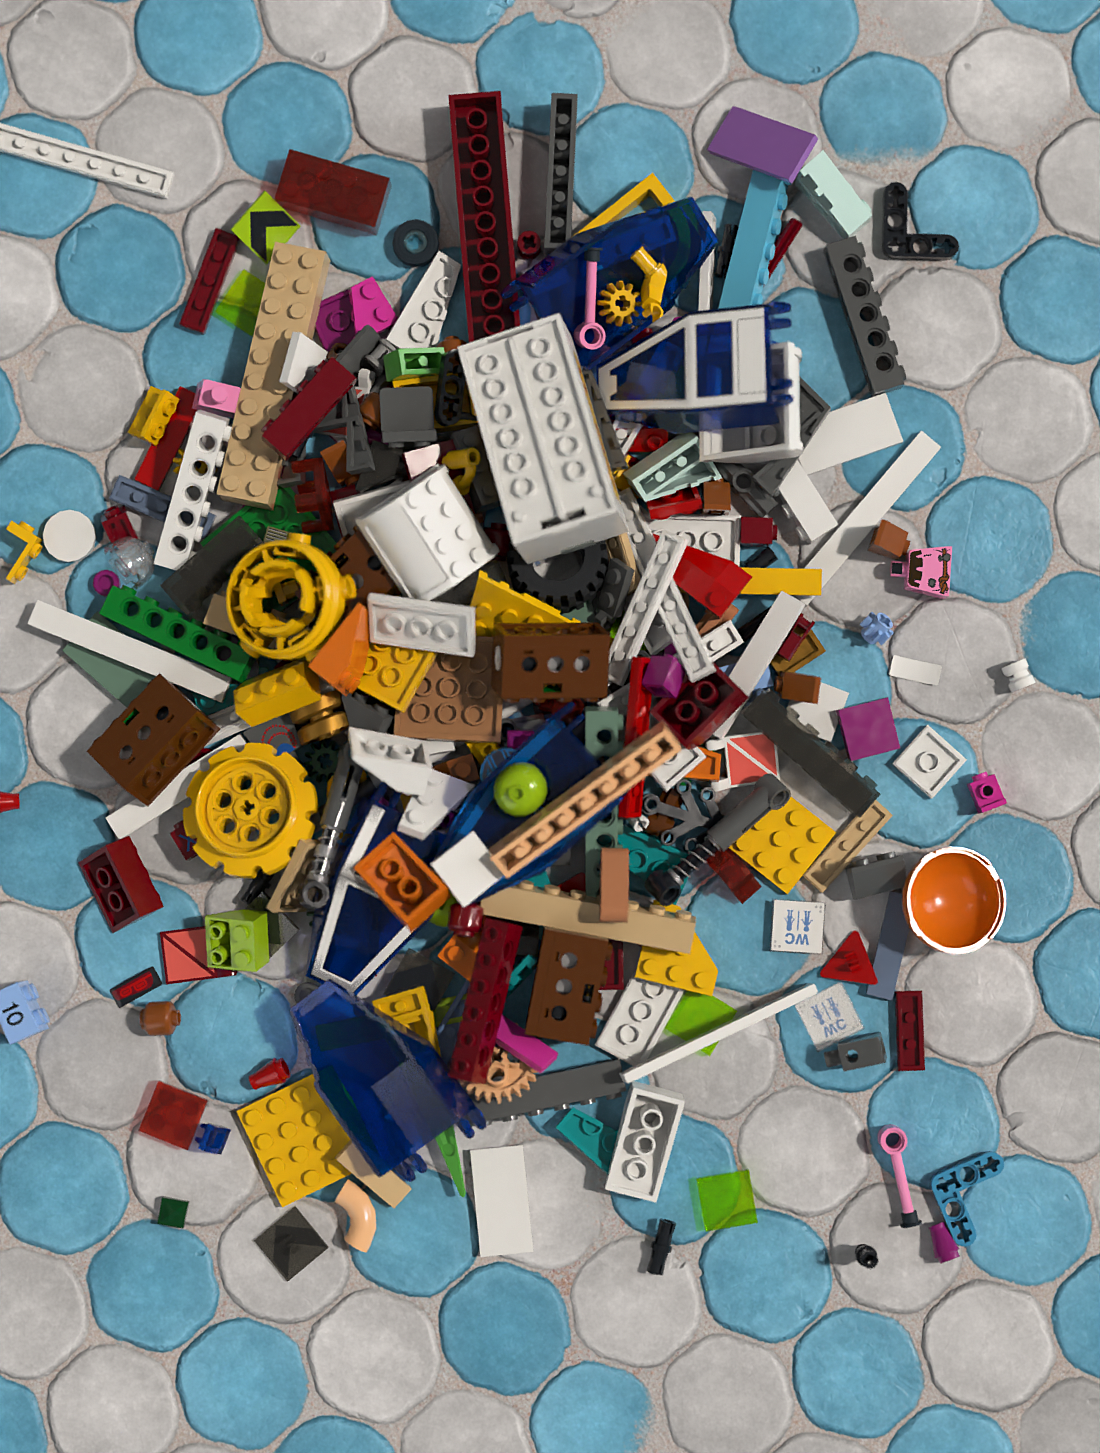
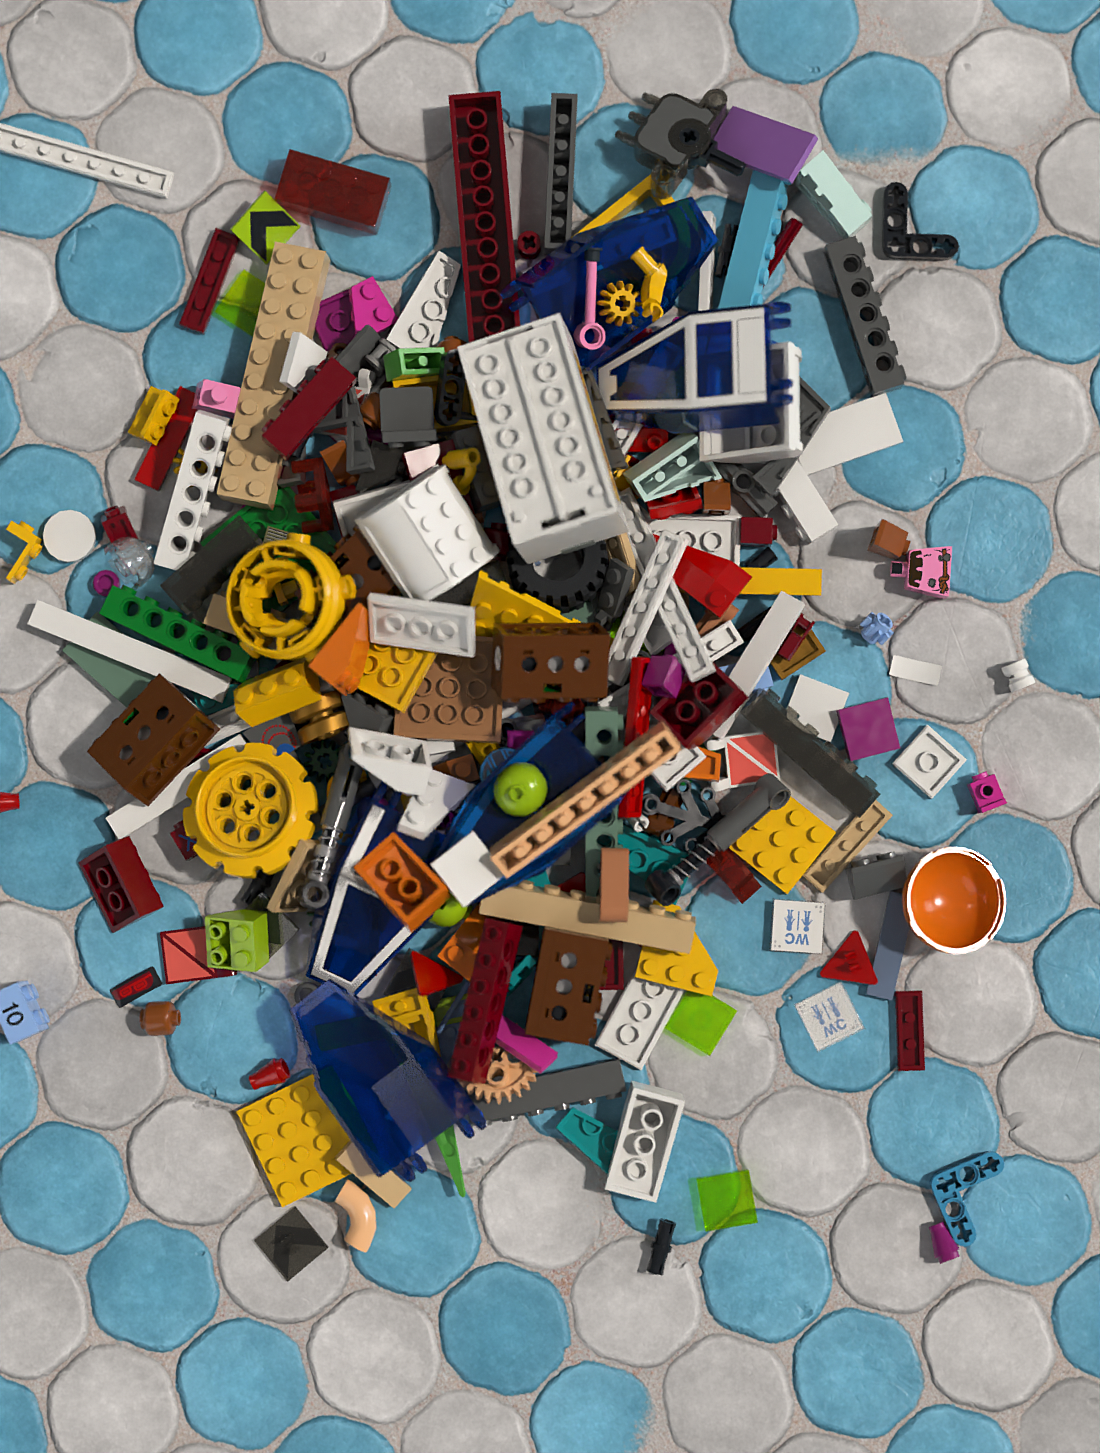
(152, 502): sand blue tile -> none
(173, 1115): clear red plate -> none
(173, 1212): dark green tile -> none
(213, 1138): clear blue tile -> none
(425, 251): black bush -> none
(431, 975): none -> red piece
(465, 920): dark red head -> none
(501, 1200): white tile -> none
(679, 138): none -> piece
(718, 1033): white tile -> none
(797, 686): dark orange slope -> none
(861, 1256): black pin -> none
(869, 1050): dark grey torso -> none
(872, 508): white tile -> none
(909, 1216): bright pink piece -> none

